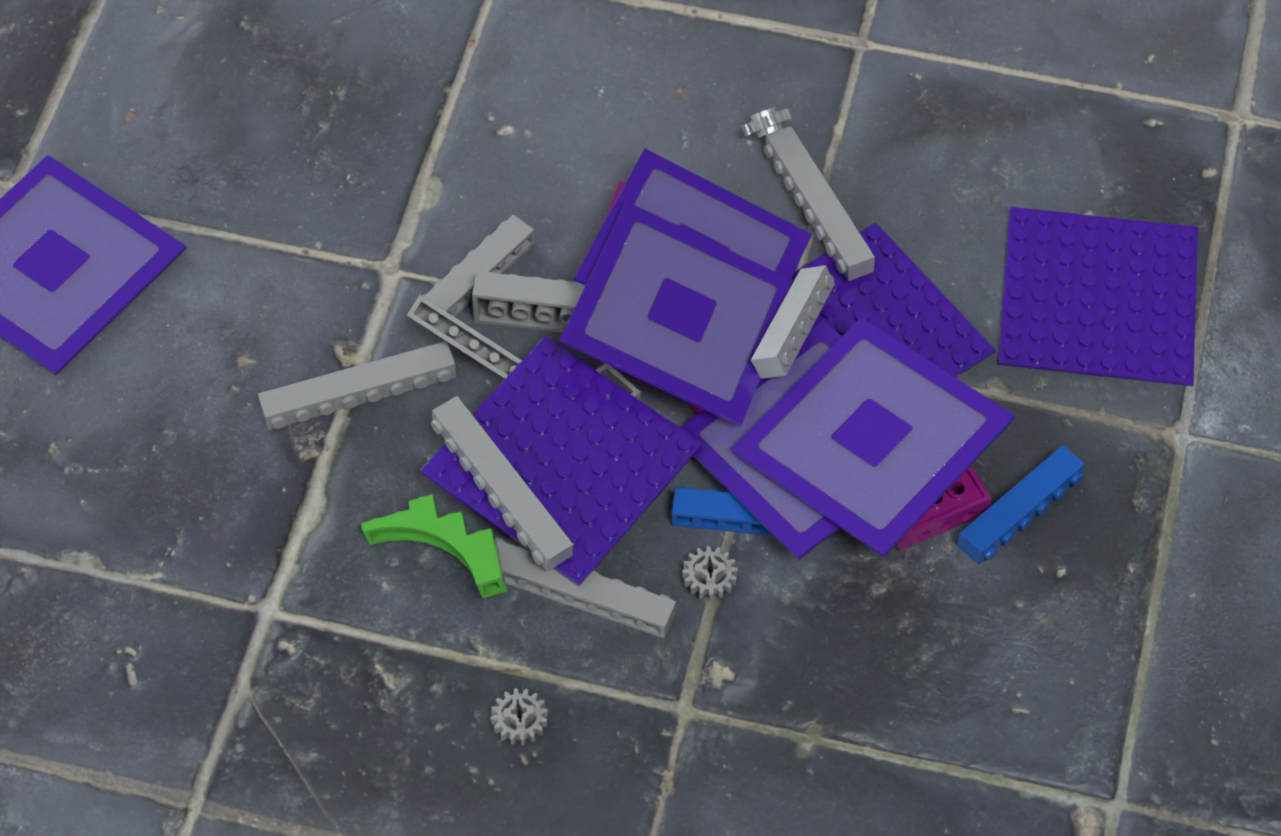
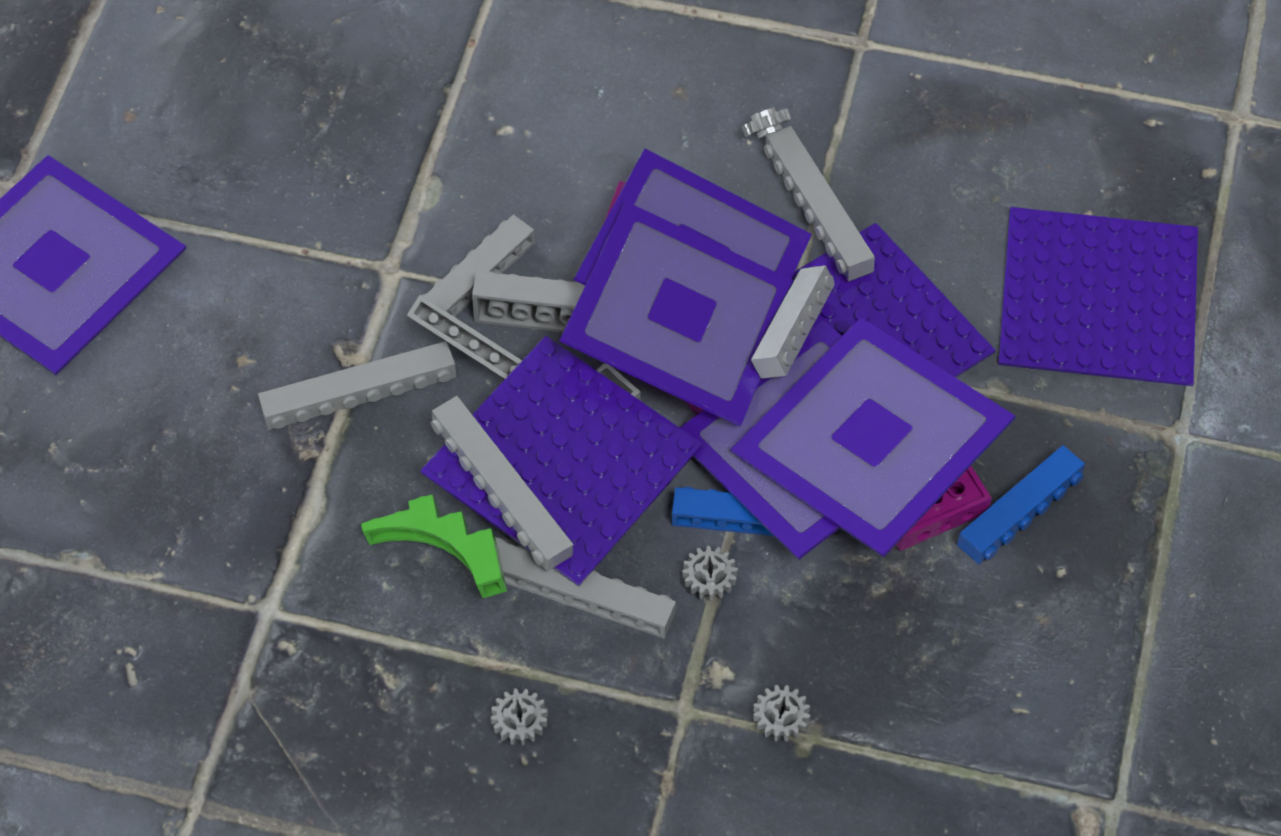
(771, 705): none -> light grey gear

